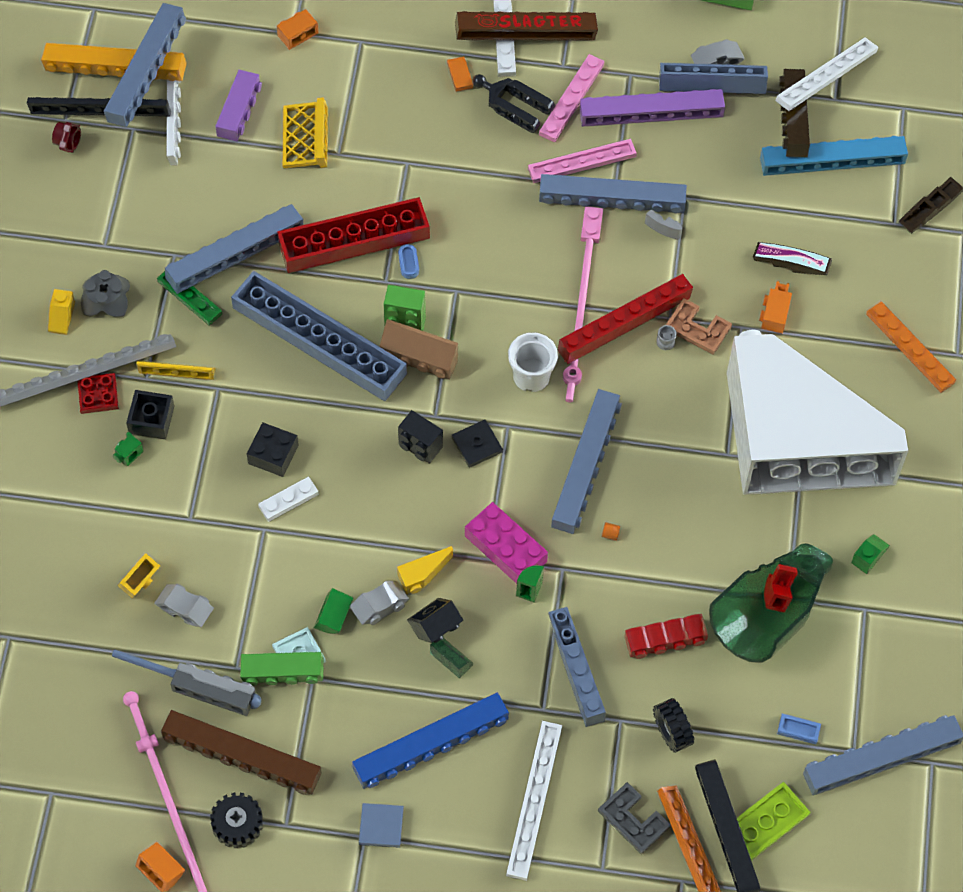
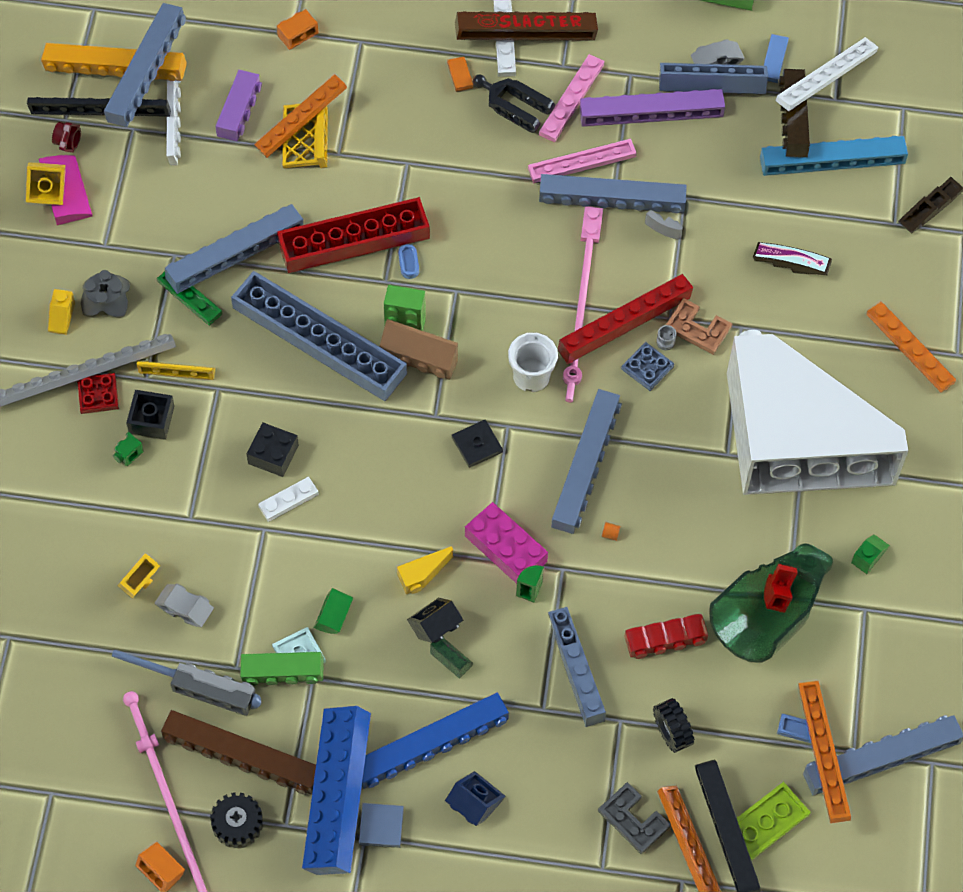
(45, 183): none -> yellow slope
(75, 200): none -> dark pink slope
(300, 116): none -> orange plate
(336, 791): none -> blue brick
(379, 603): light grey brick -> none
(420, 437): black brick -> none
(474, 798): none -> dark blue slope
(534, 801): white plate -> none
(647, 366): none -> sand blue tile
(775, 56): none -> medium blue tile
(777, 308): orange brick -> none
(824, 752): none -> orange plate

